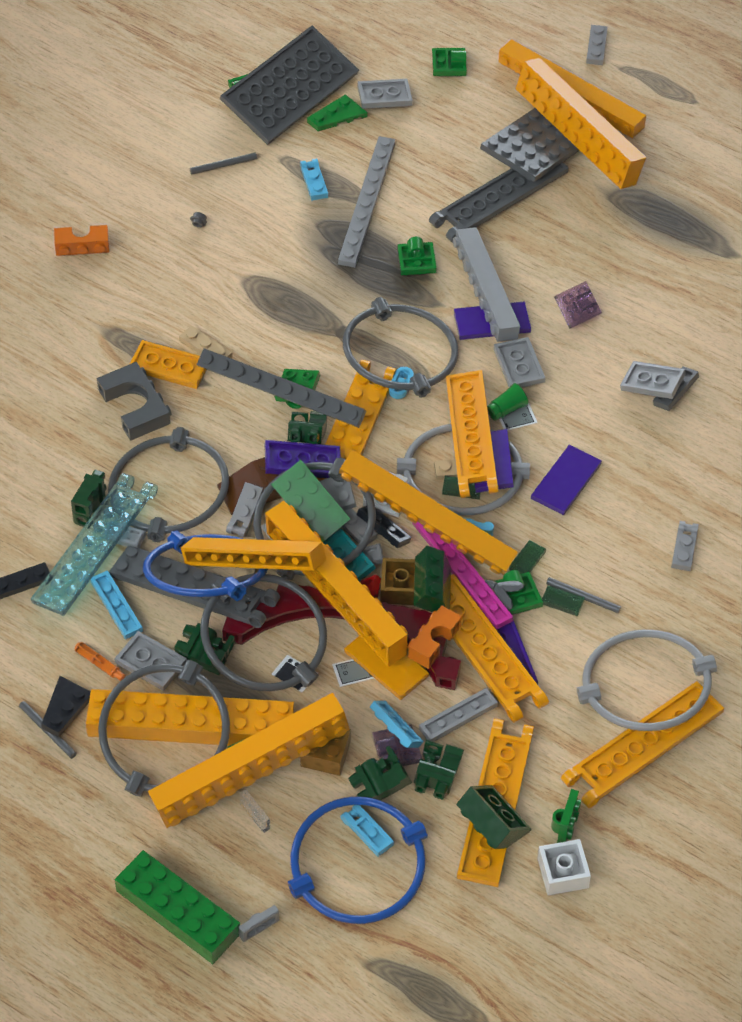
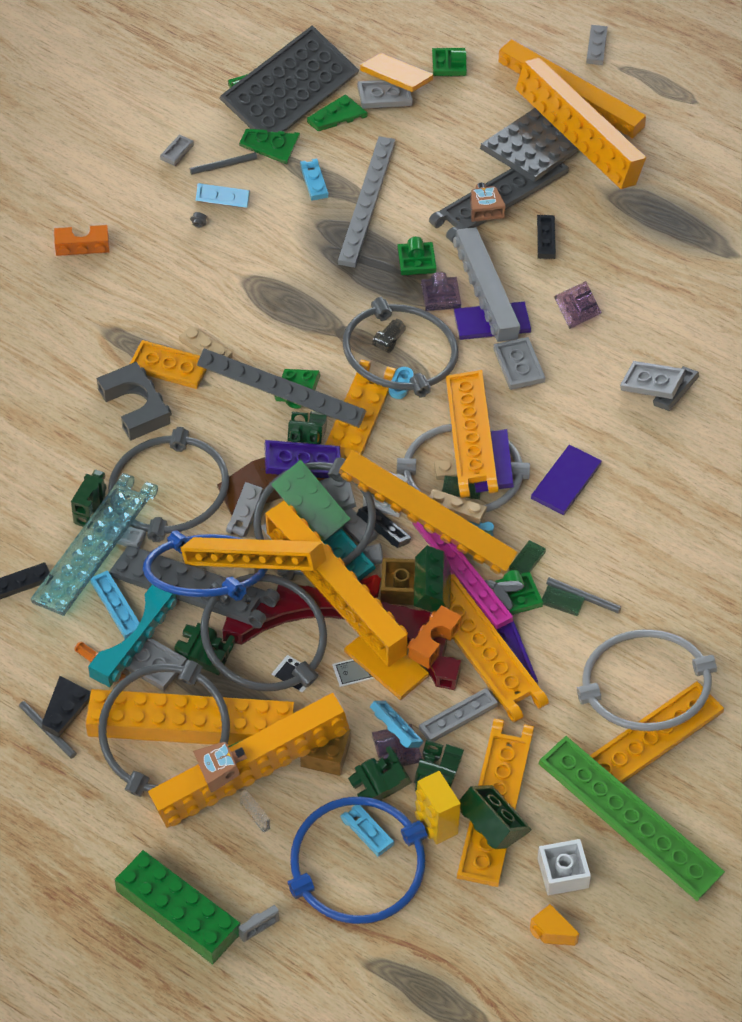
(111, 662): none -> teal arch
(177, 150): none -> light grey plate
(219, 764): none -> nougat torso
(222, 195): none -> medium azure plate
(270, 144): none -> green wing
(387, 338): none -> clear smoke piece
(396, 72): none -> tile
(437, 807): none -> yellow brick
(440, 292): none -> clear purple plate
(466, 509): none -> tan plate
(486, 203): none -> nougat torso
(507, 402): green plant -> none
(519, 418): light grey sticker -> none
(546, 237): none -> black plate
(553, 928): none -> light orange slope
(567, 816): green plate -> none
(631, 818): none -> bright green plate
(684, 546): light grey plate -> none

